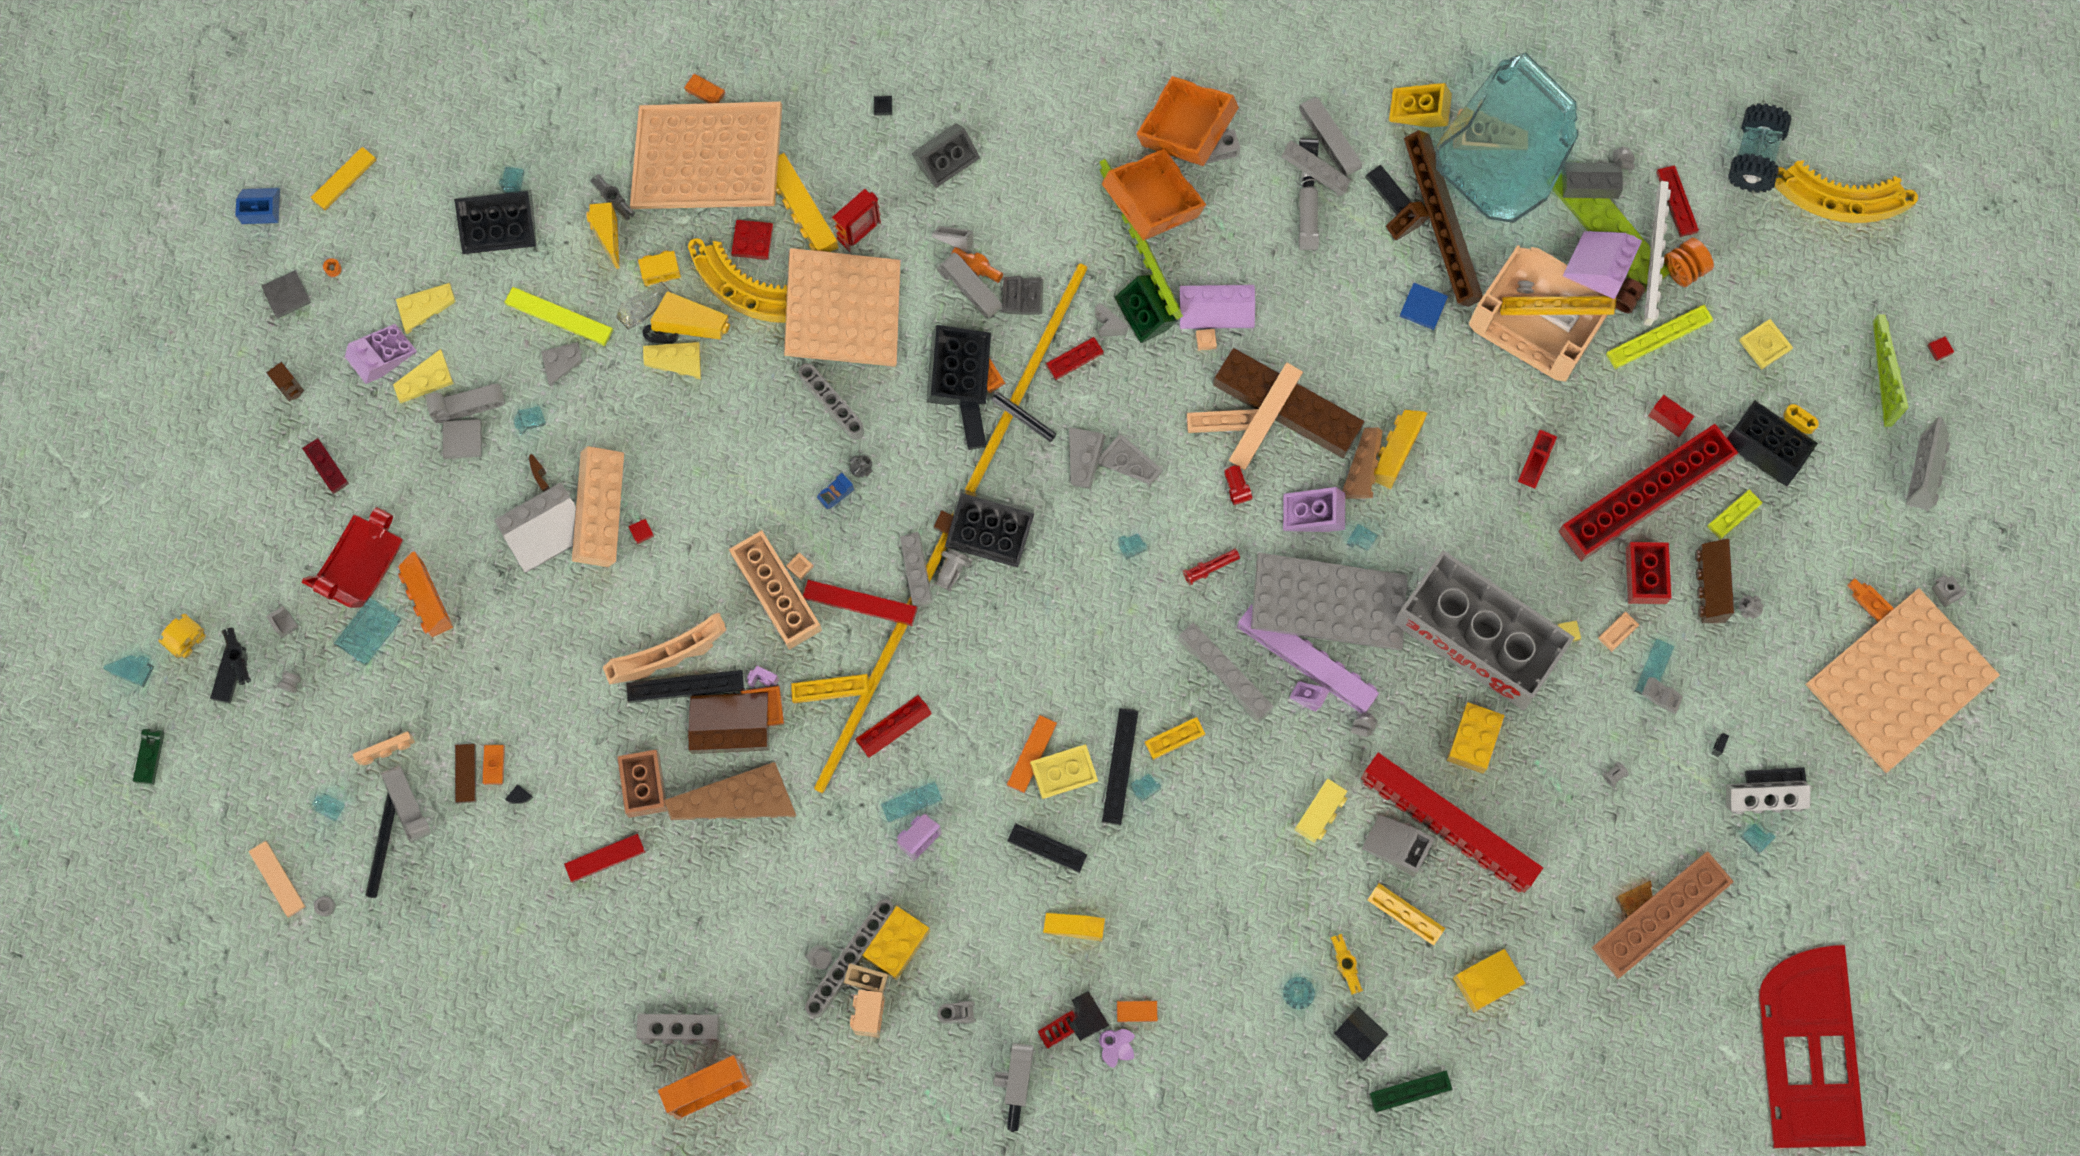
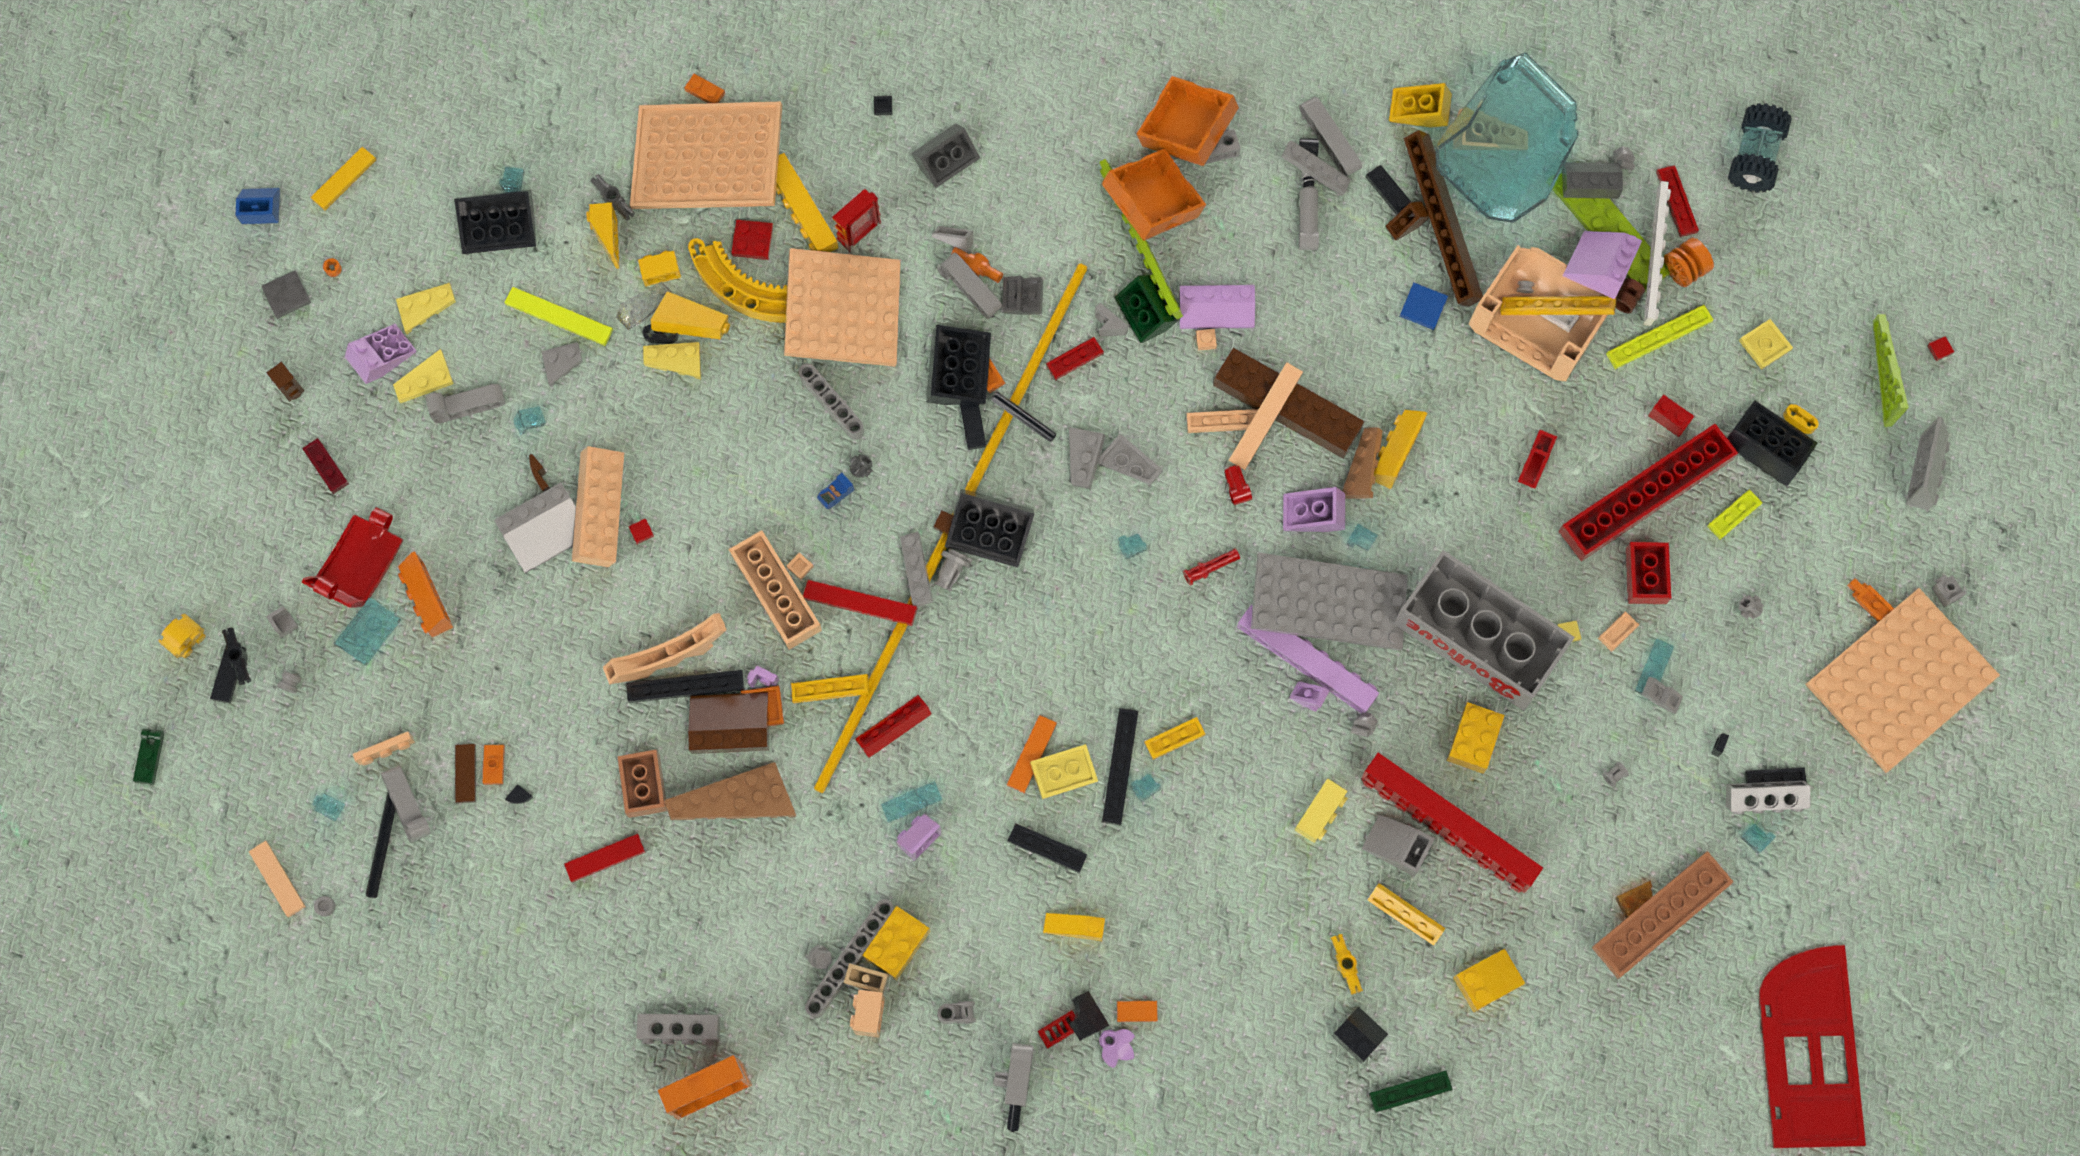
(131, 669): clear light blue slope -> none
(462, 439): light grey tile -> none
(1209, 654): light grey arch -> none
(1308, 994): clear light blue gear -> none
(1715, 581): reddish brown slope -> none
(1871, 203): yellow gear -> none

